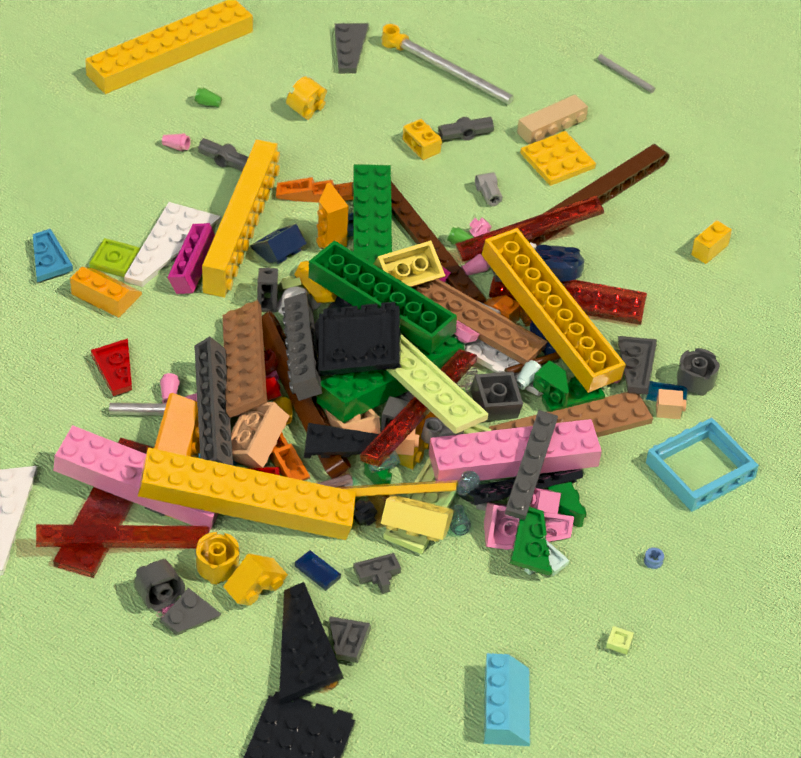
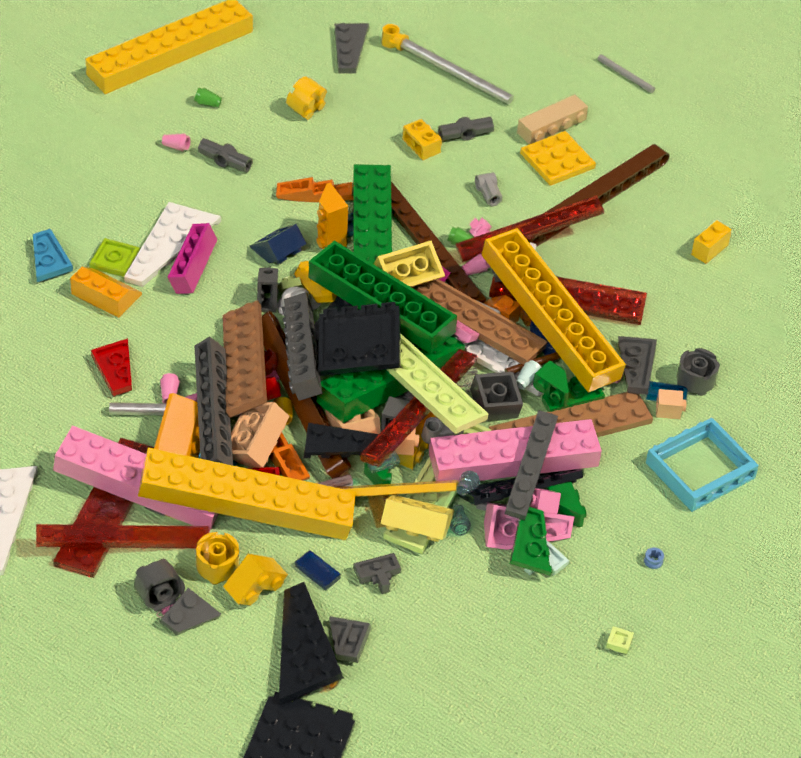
(240, 218): yellow brick -> none
(364, 513): black gear -> none
(506, 701): medium azure slope -> none
(563, 261): dark blue piece -> none

